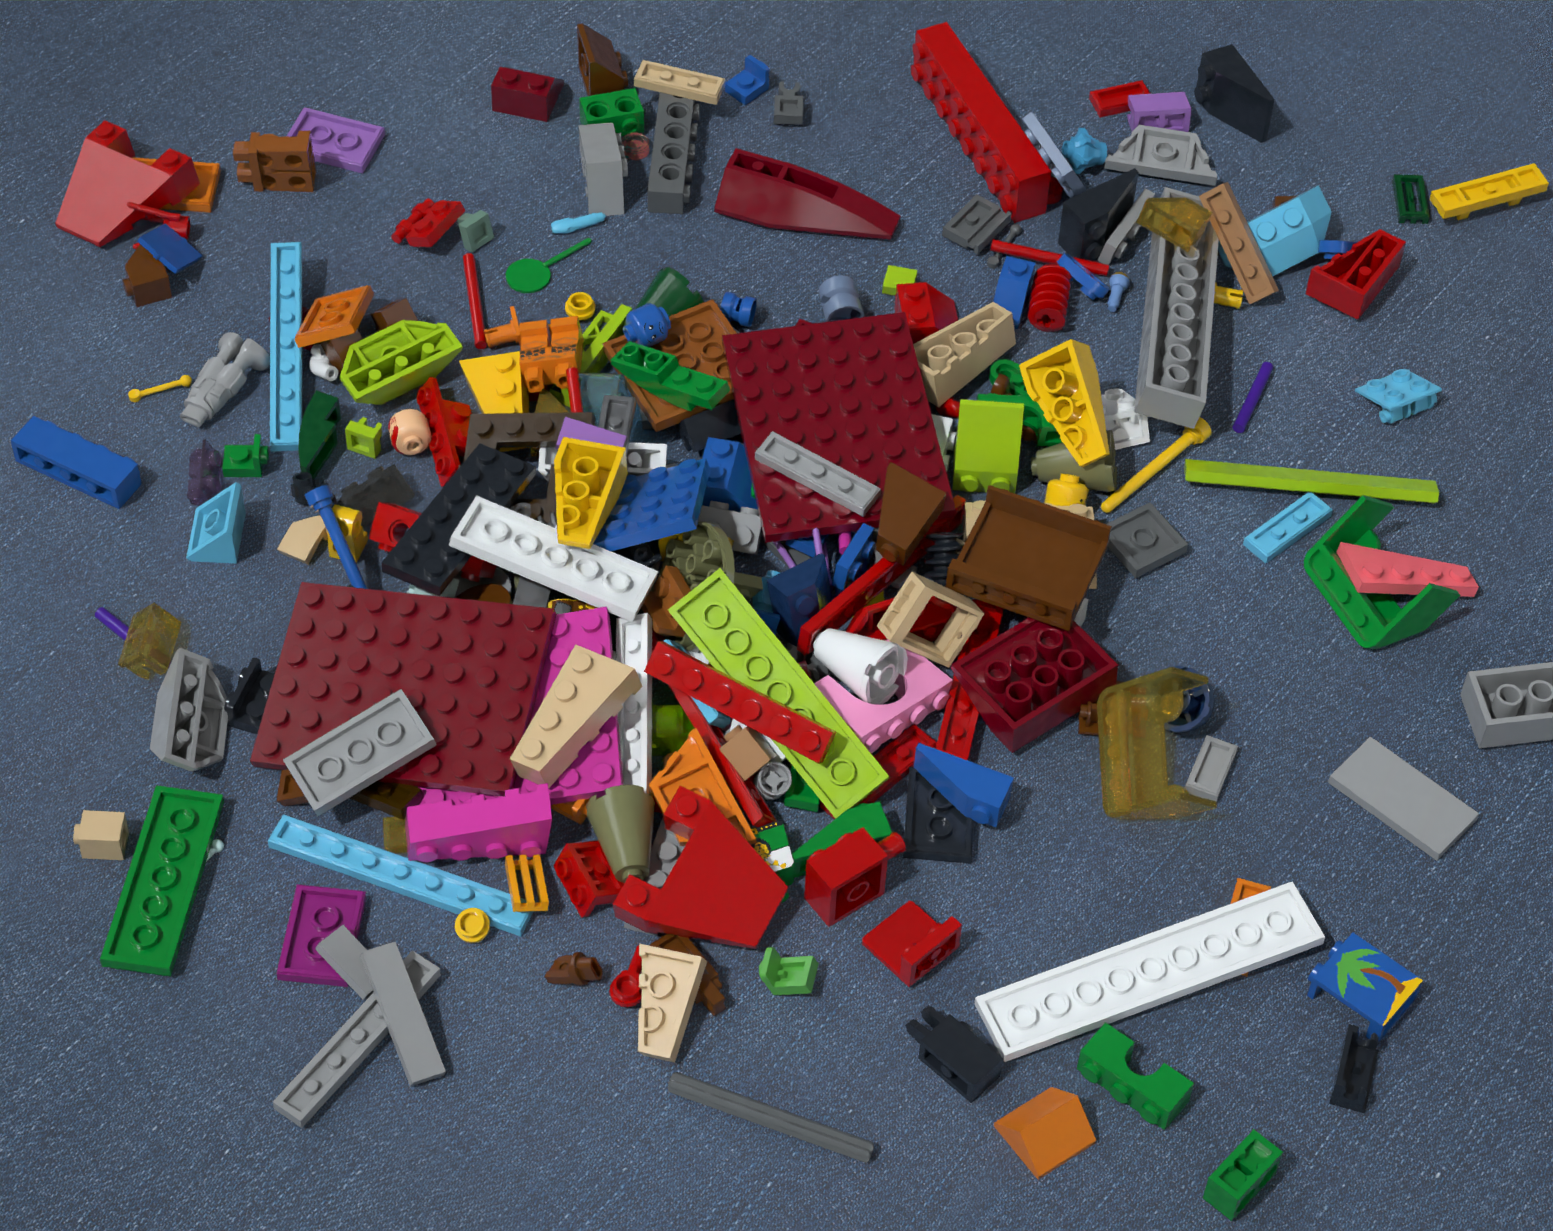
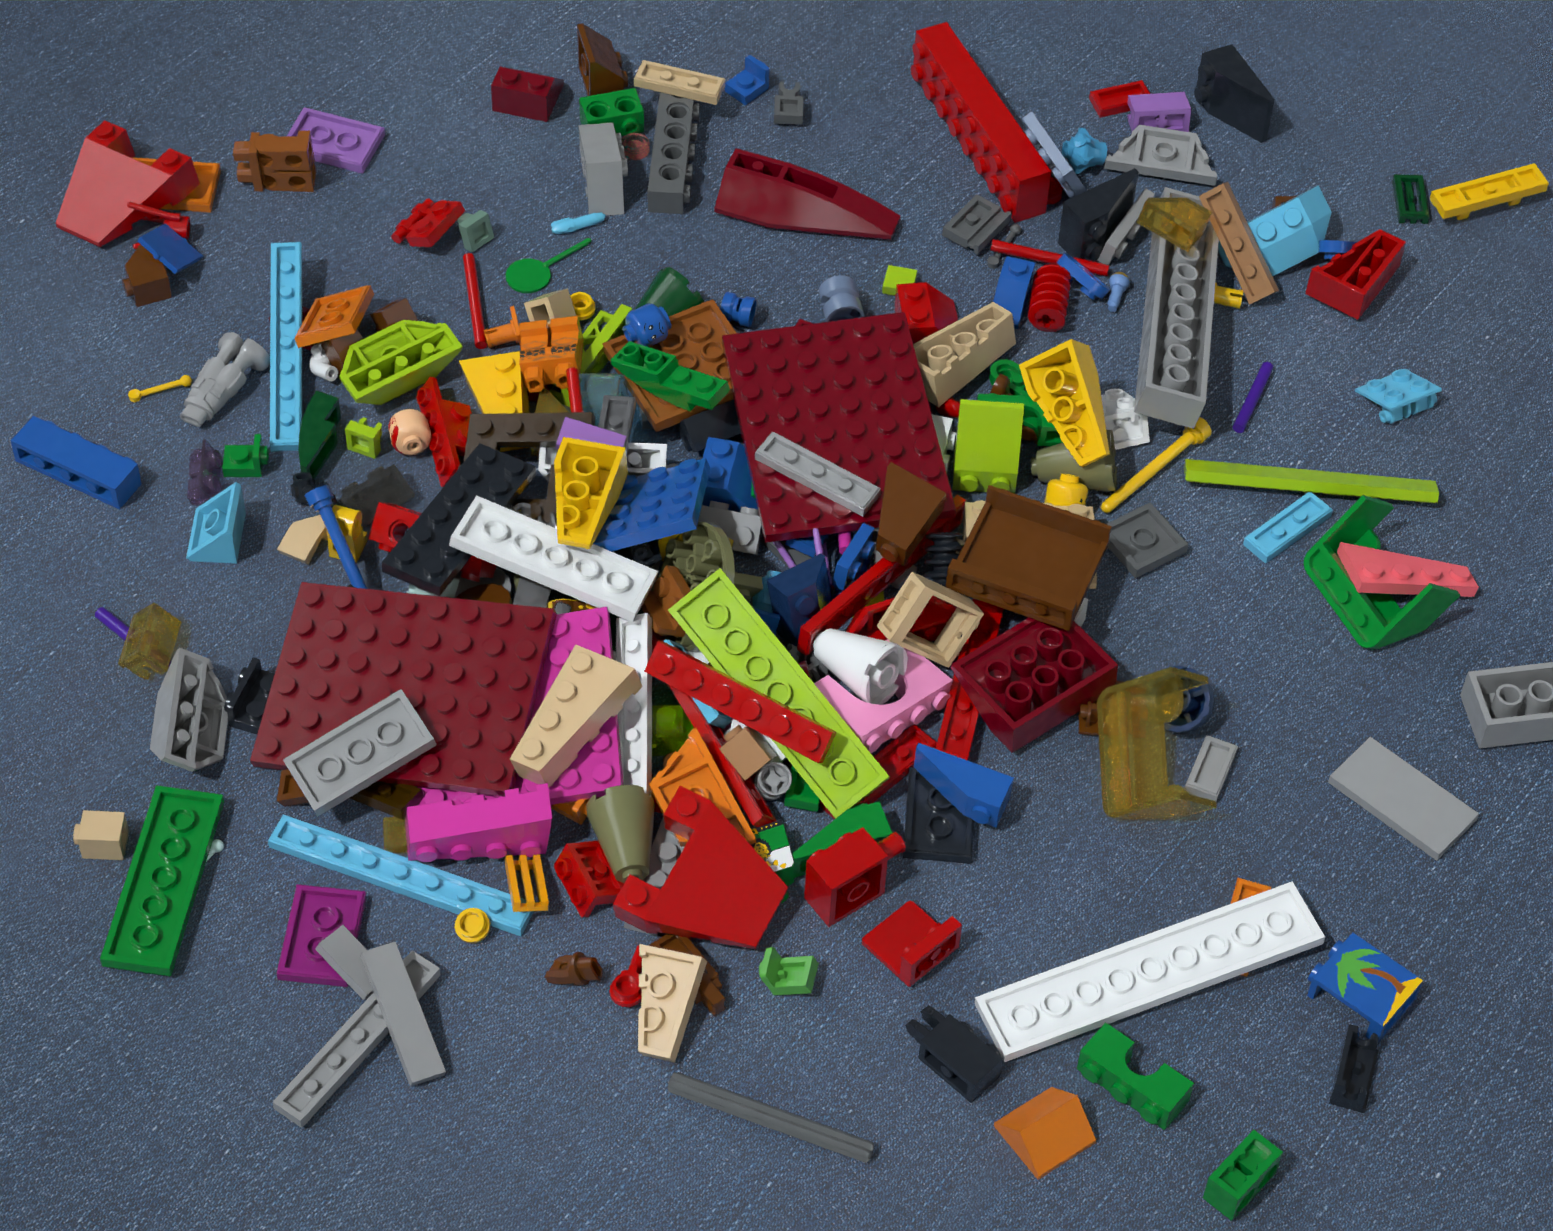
(550, 306): none -> tan brick

